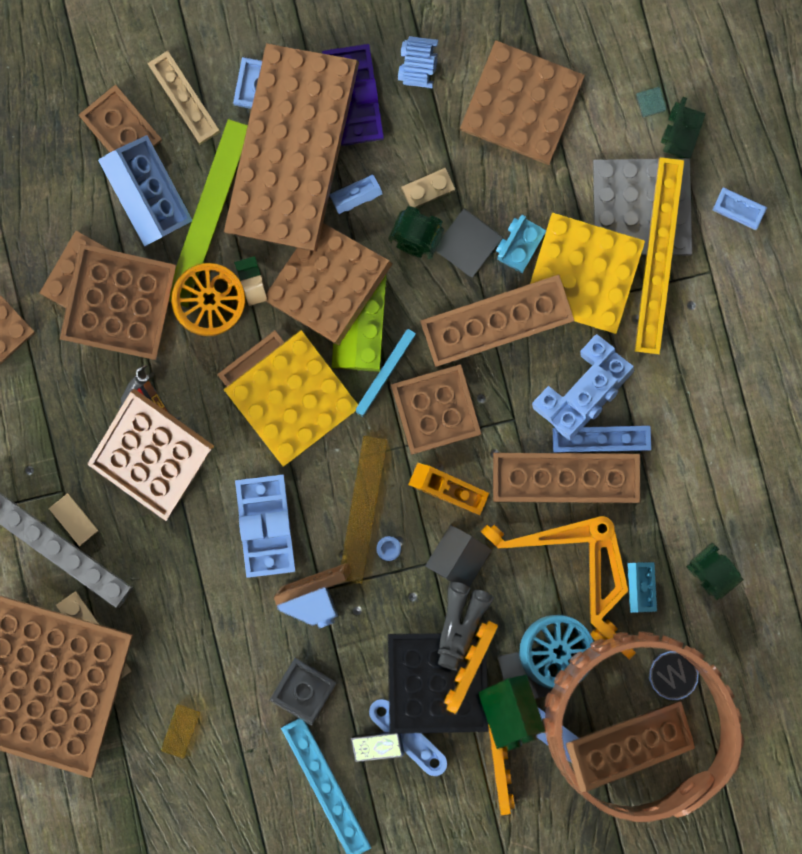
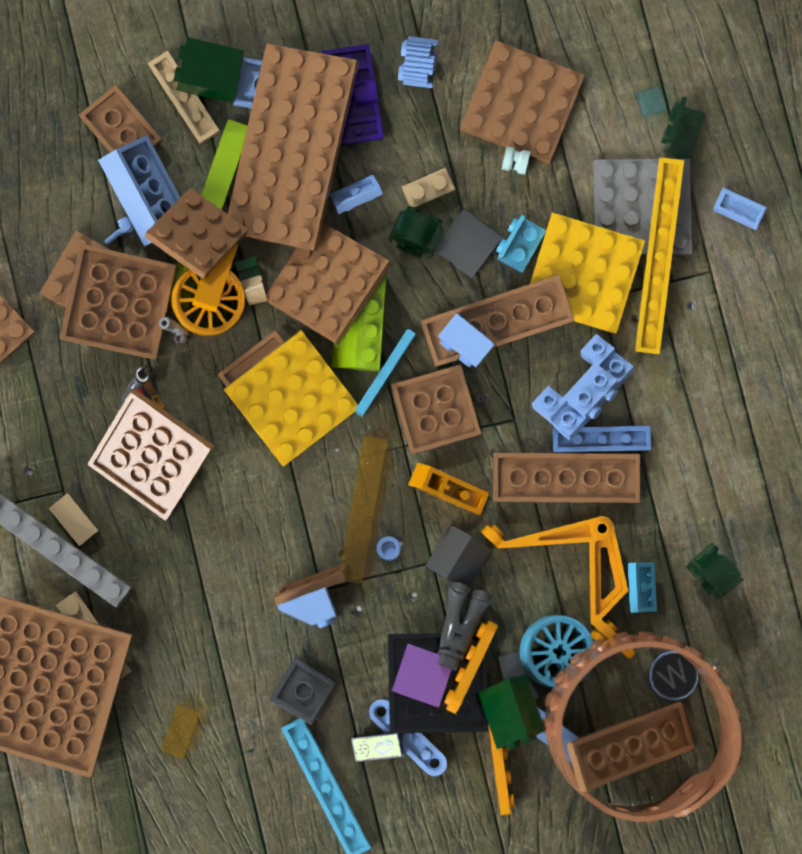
(125, 227): none -> light blue hand
(176, 328): none -> light grey arm
(196, 233): none -> medium nougat plate
(208, 70): none -> dark green brick
(211, 288): none -> light orange tile
(265, 526): light blue plate -> none
(421, 676): none -> medium lavender tile
(465, 340): none -> light blue brick
(515, 160): none -> light aqua wheel

